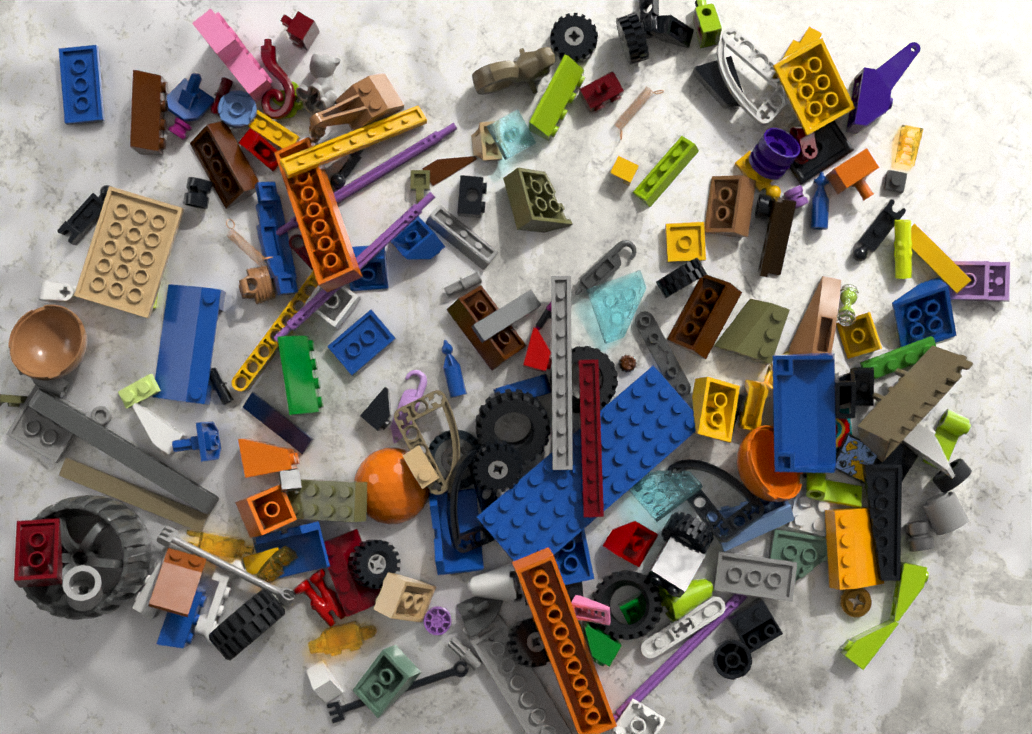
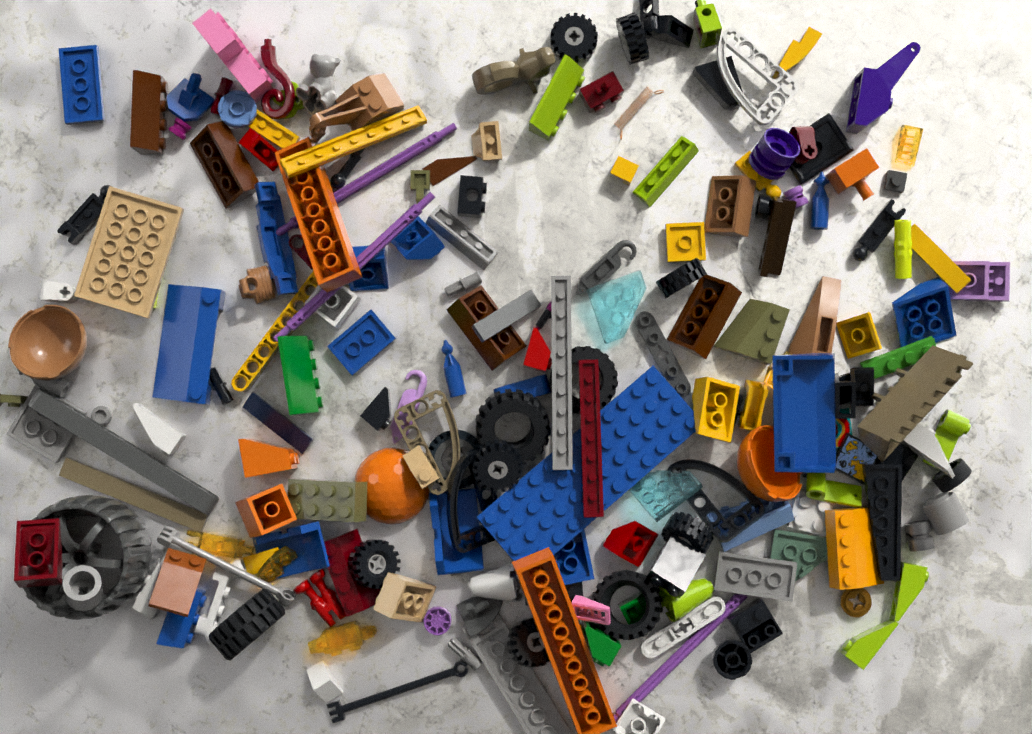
(139, 391): yellowish green plate -> none
(197, 192): black wheel -> none
(206, 441): blue piece -> none
(245, 241): light nougat piece -> none
(290, 480): tile -> none
(301, 30): dark red brick -> none
(386, 680): sand green slope -> none
(511, 134): clear light blue plate -> none
(534, 201): olive wedge -> none
(627, 363): reddish brown piece -> none
(813, 86): yellow slope -> none
(848, 297): clear piece -> none

